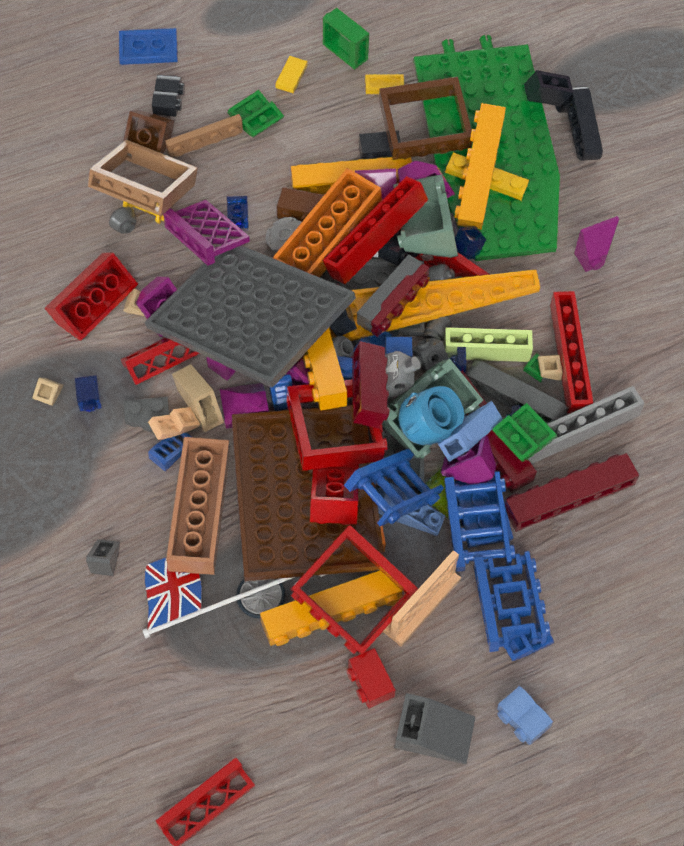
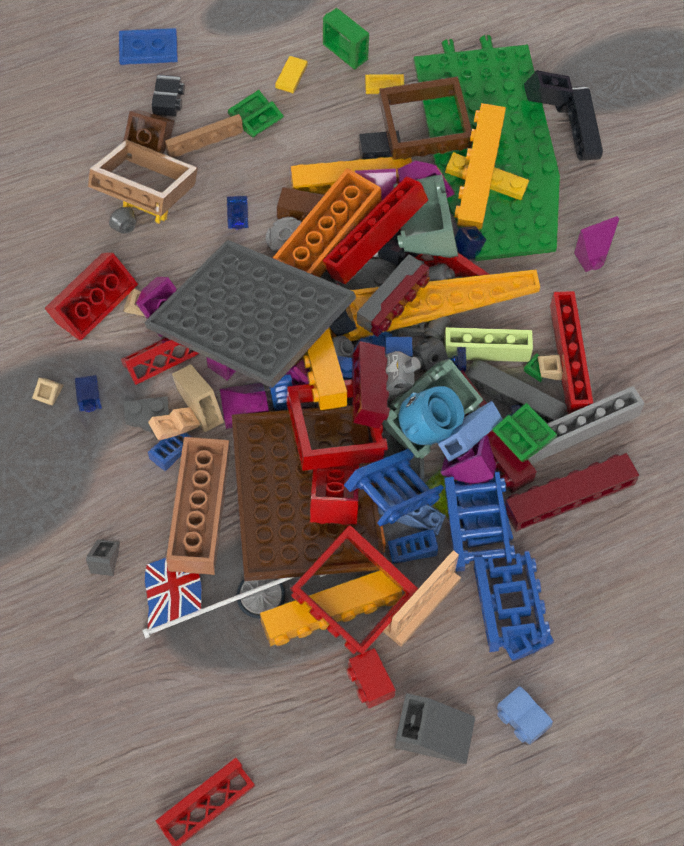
(192, 236): magenta fence -> none
(420, 537): none -> blue slope

